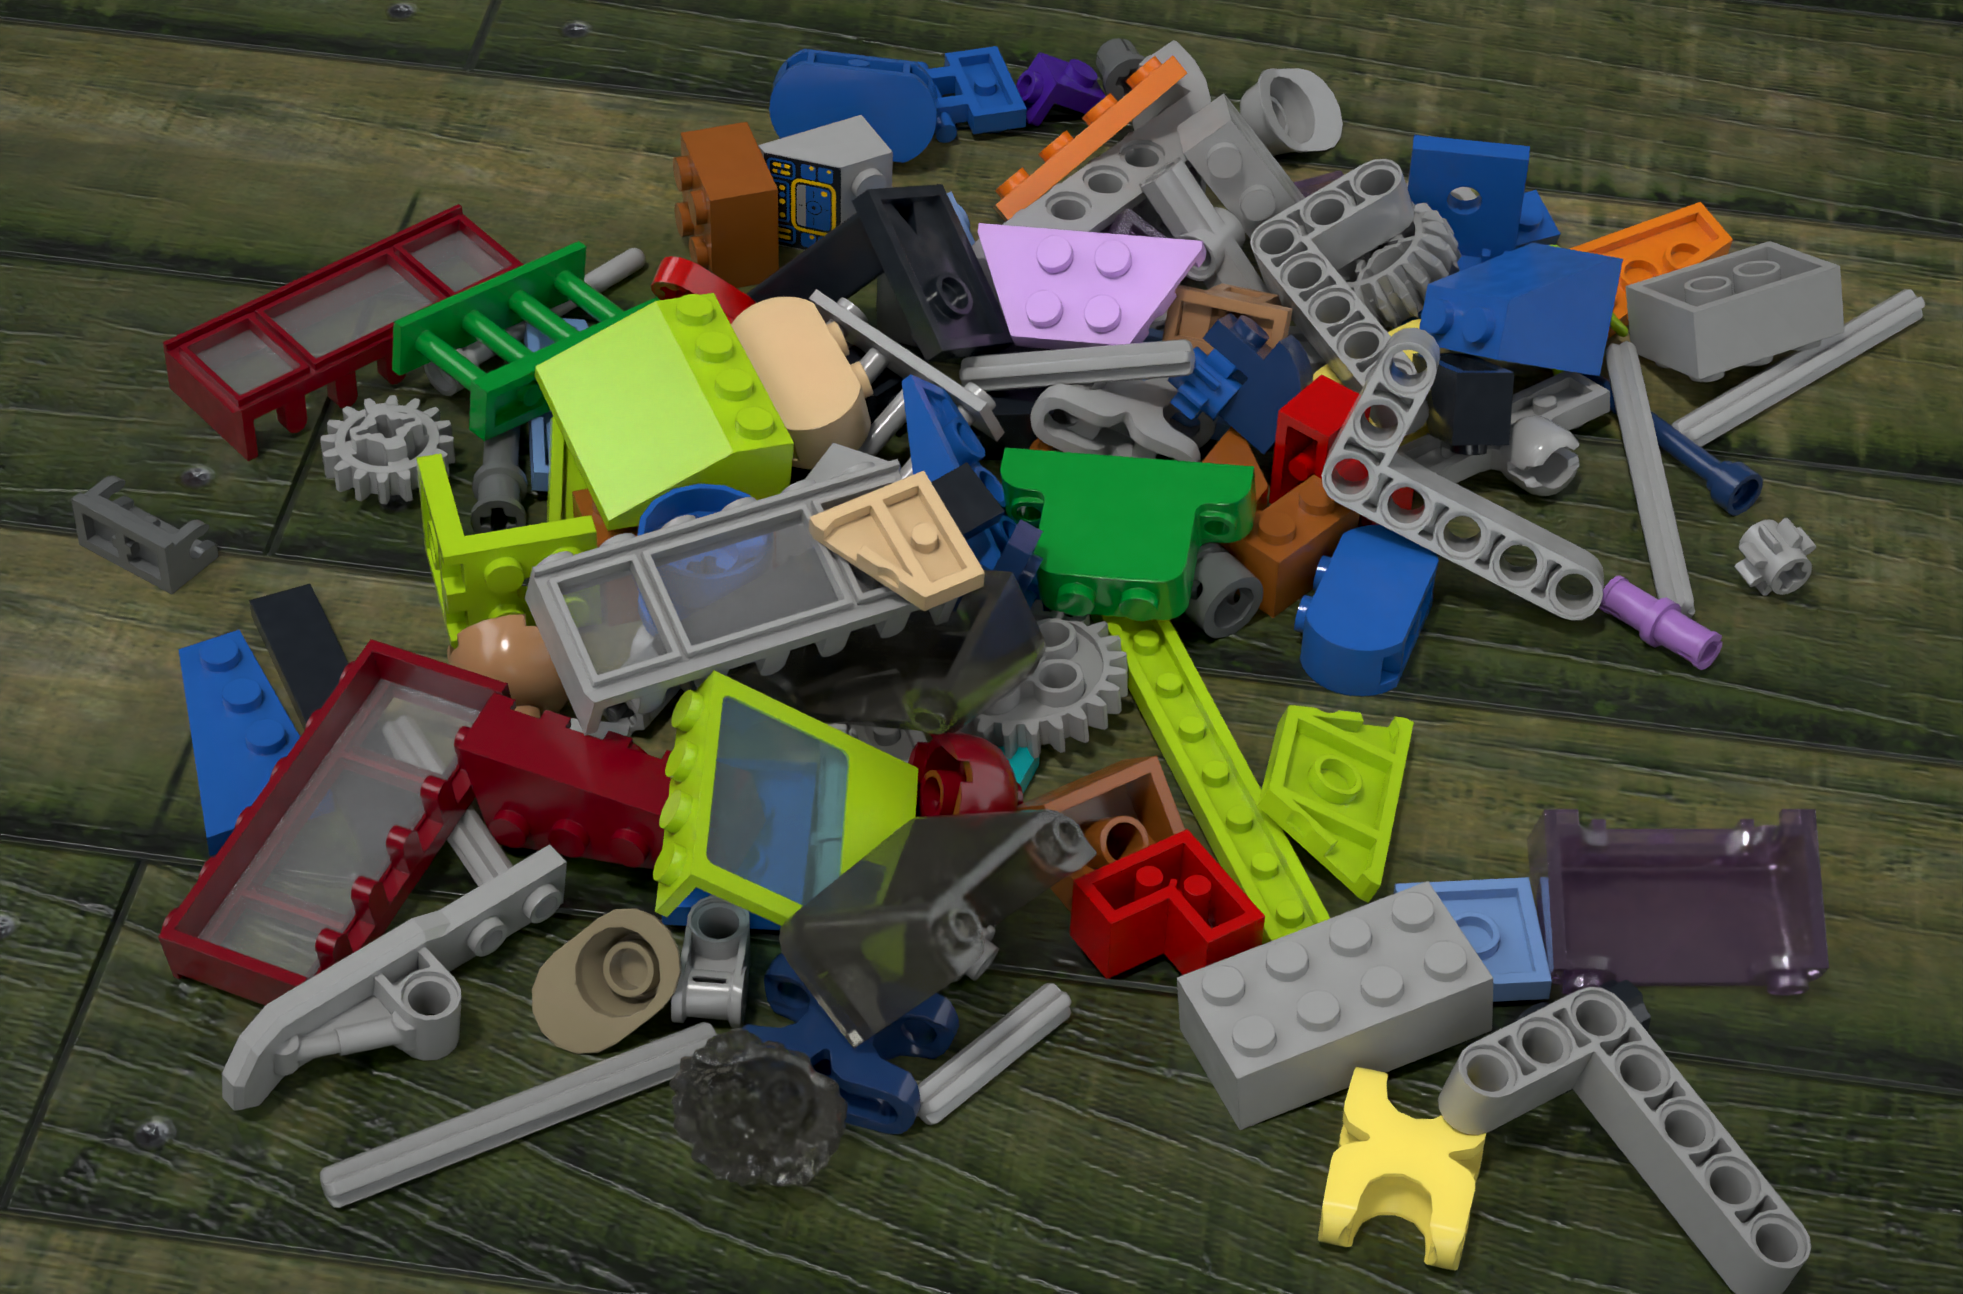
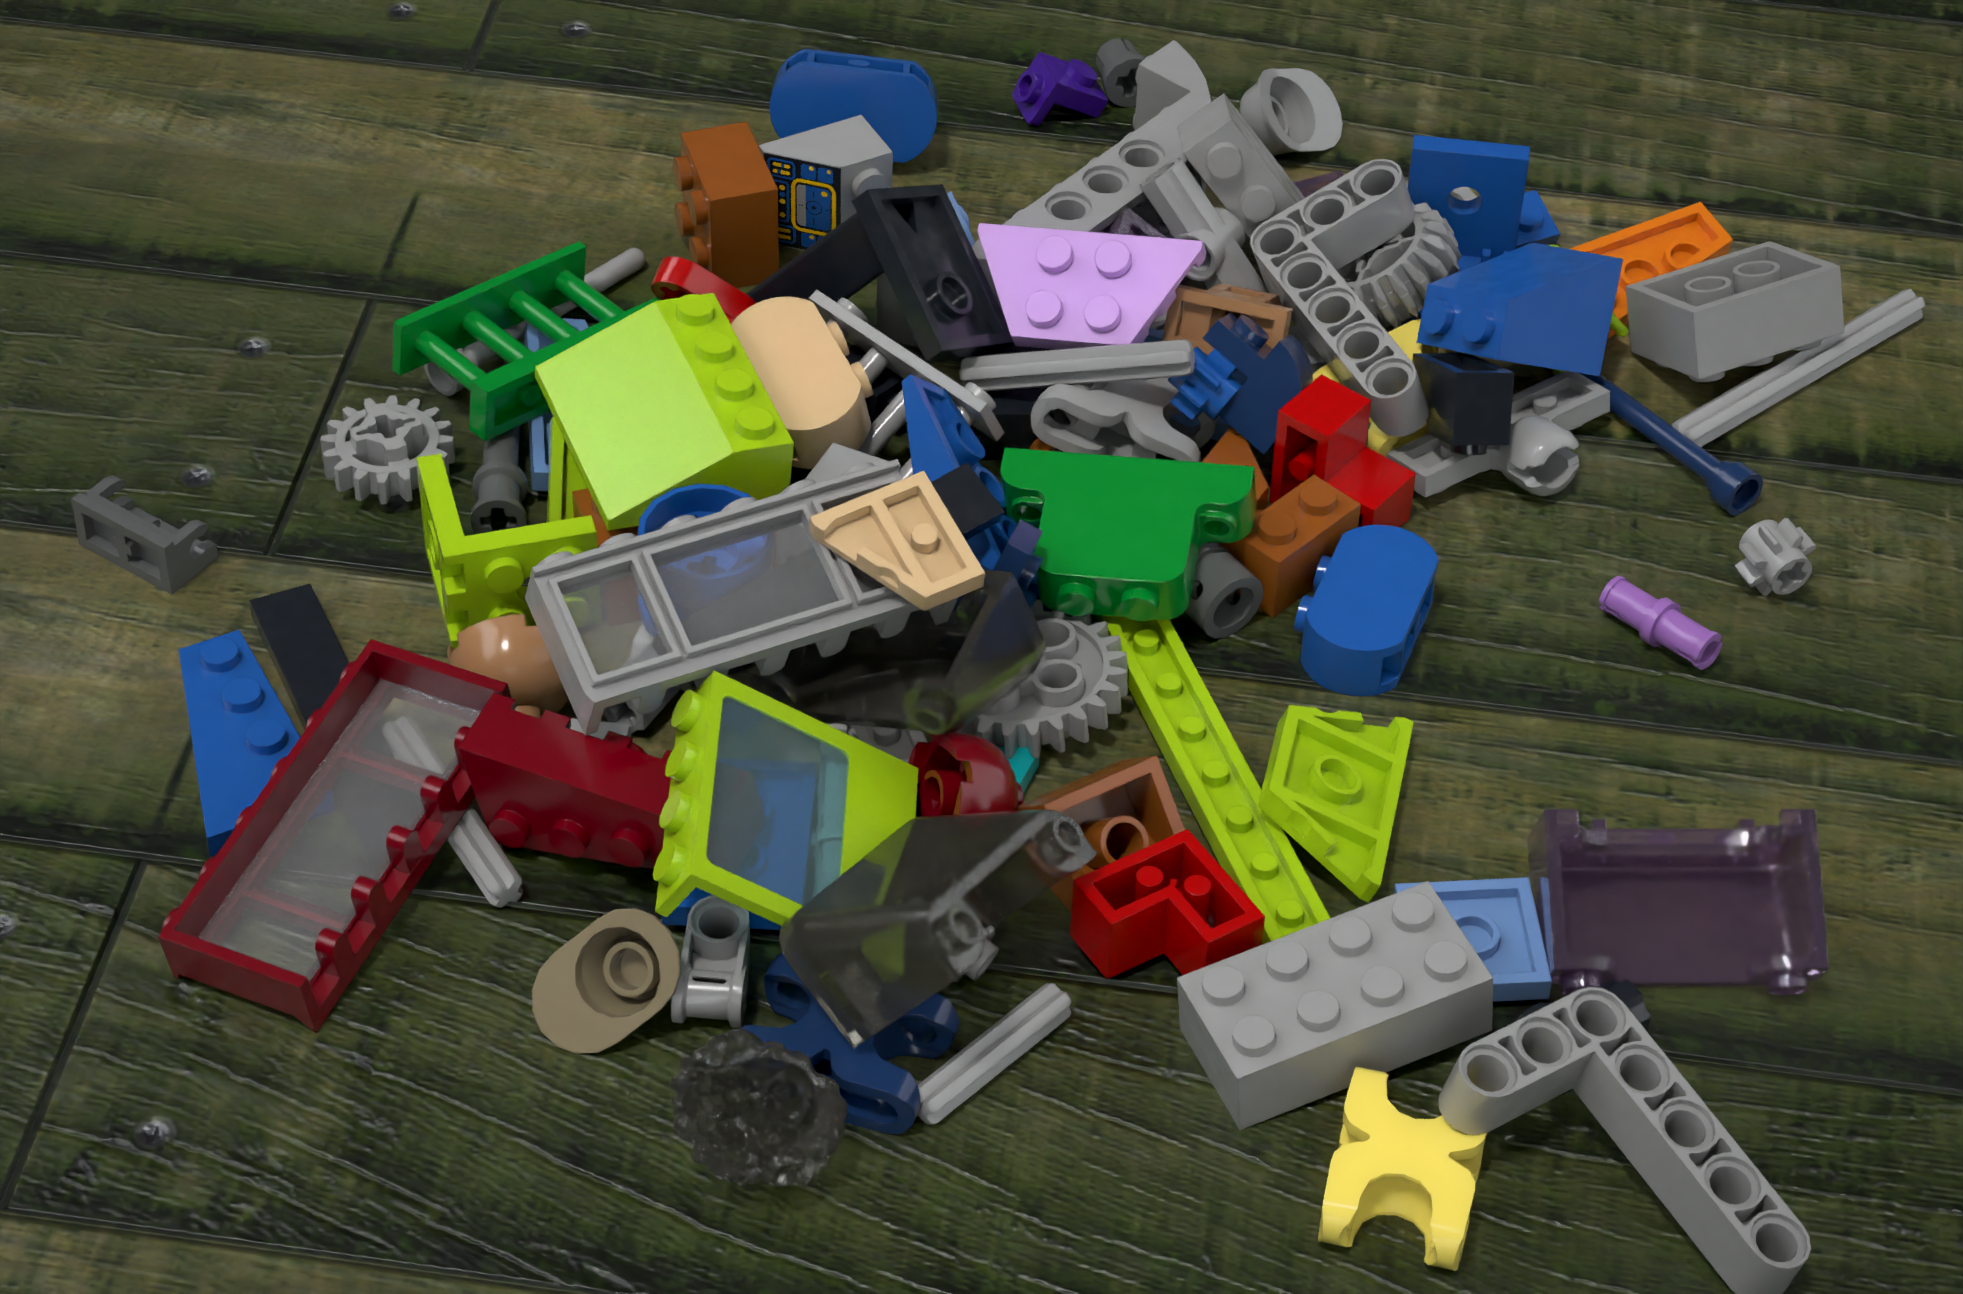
(325, 327): dark red window -> none
(389, 984): light grey piece -> none
(510, 1118): light grey axle -> none
(982, 92): blue plate -> none
(1103, 123): orange plate -> none
(1444, 498): light grey beam -> none
(1648, 476): light grey axle -> none

